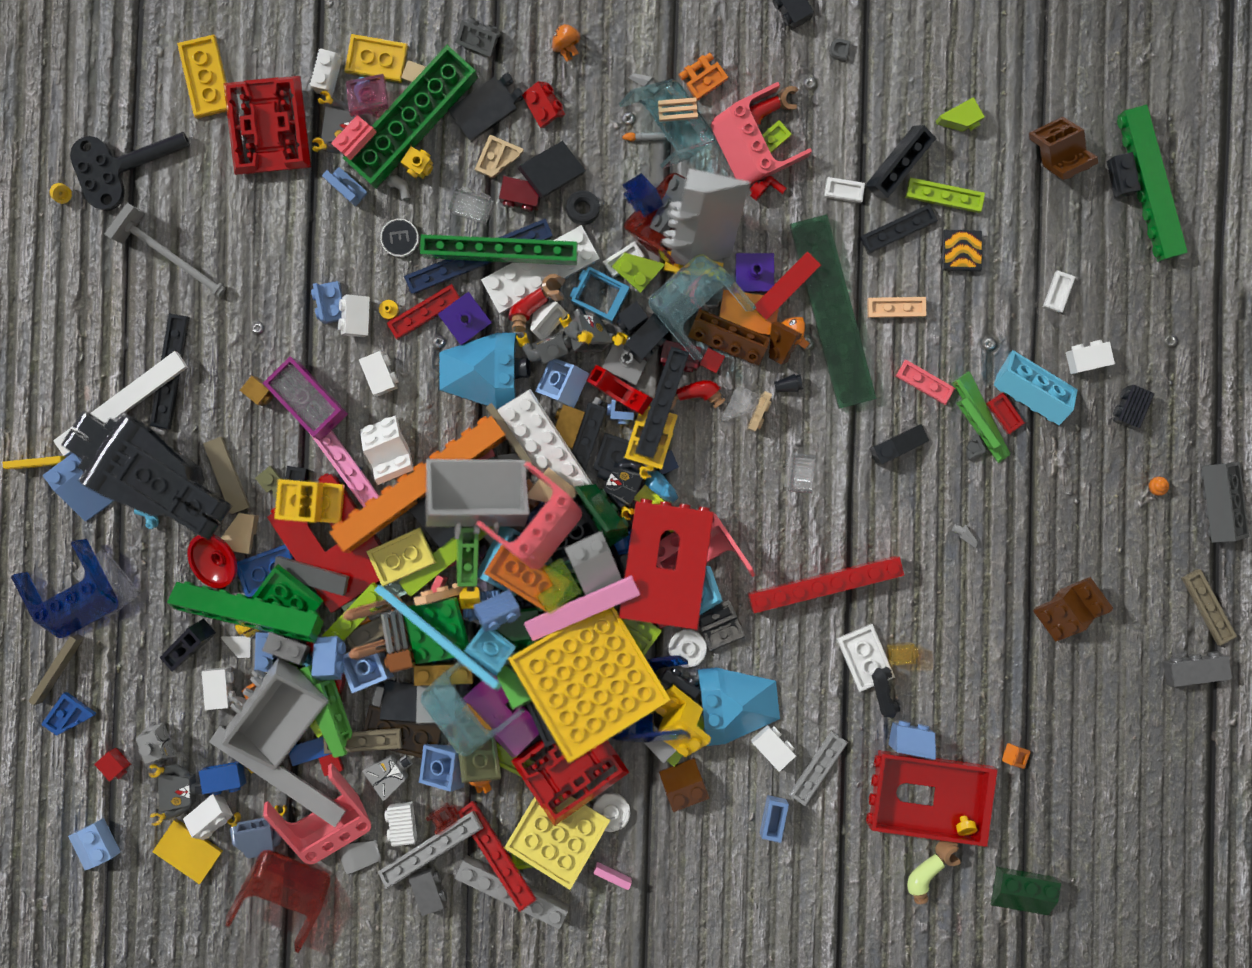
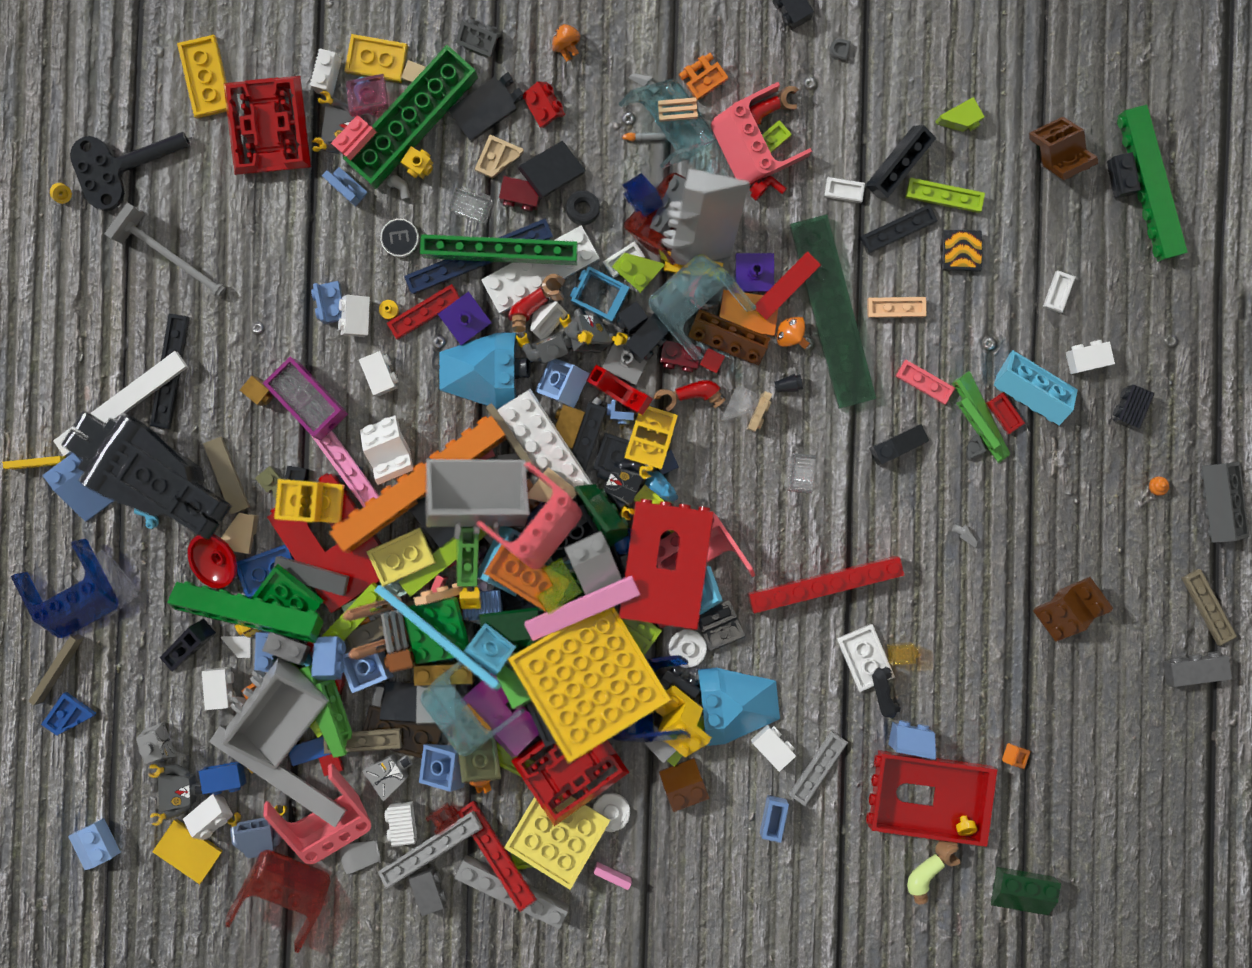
(113, 765): red brick -> none
(497, 611): medium blue brick -> none
(662, 403): black tile -> none
(782, 342): reddish brown wing -> none

